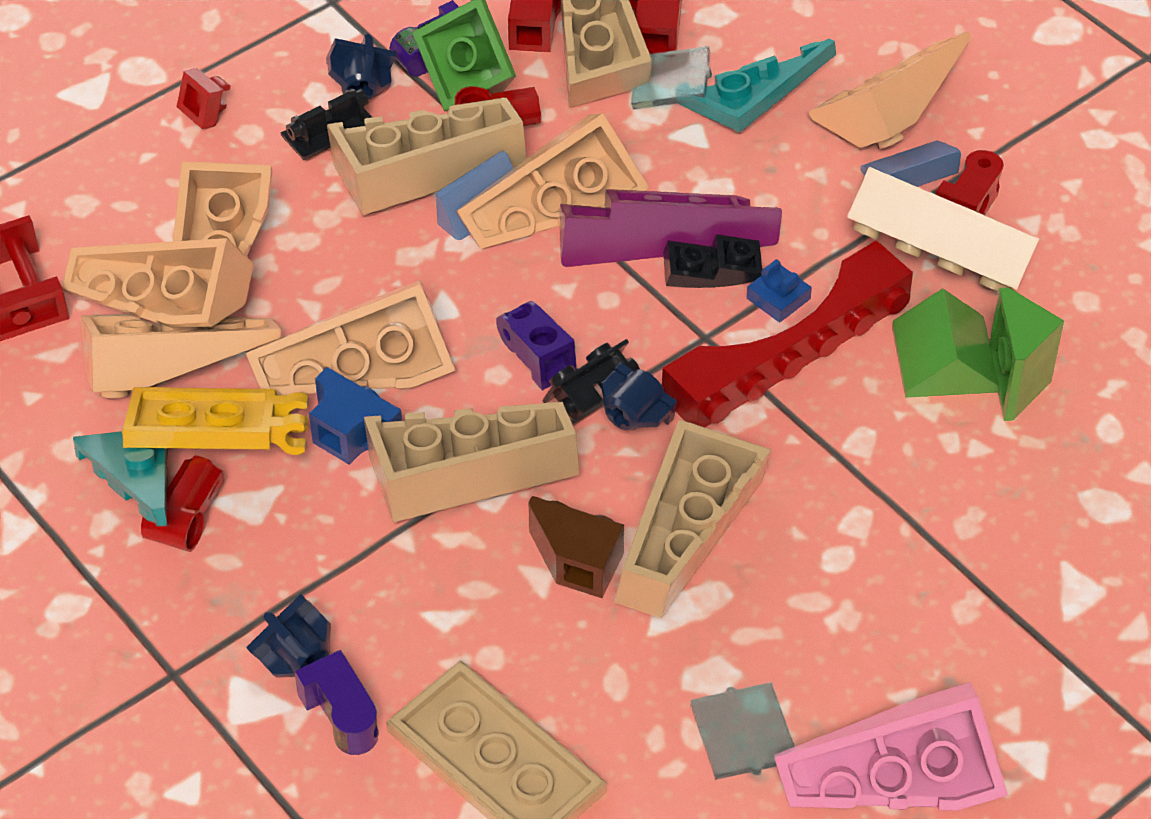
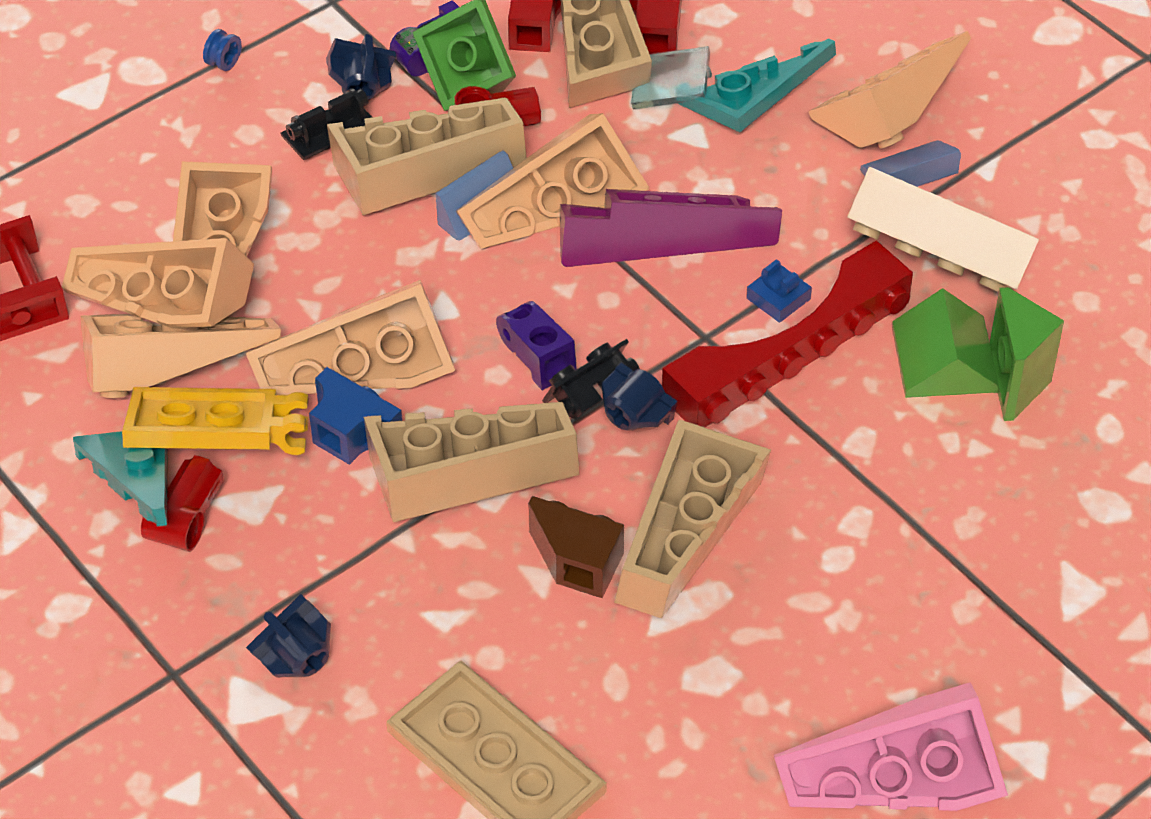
(201, 97): red tile -> none
(222, 49): none -> blue bush
(343, 699): dark purple leg -> none
(722, 264): black slope -> none
(741, 729): clear light blue piece -> none
(977, 184): red leg -> none

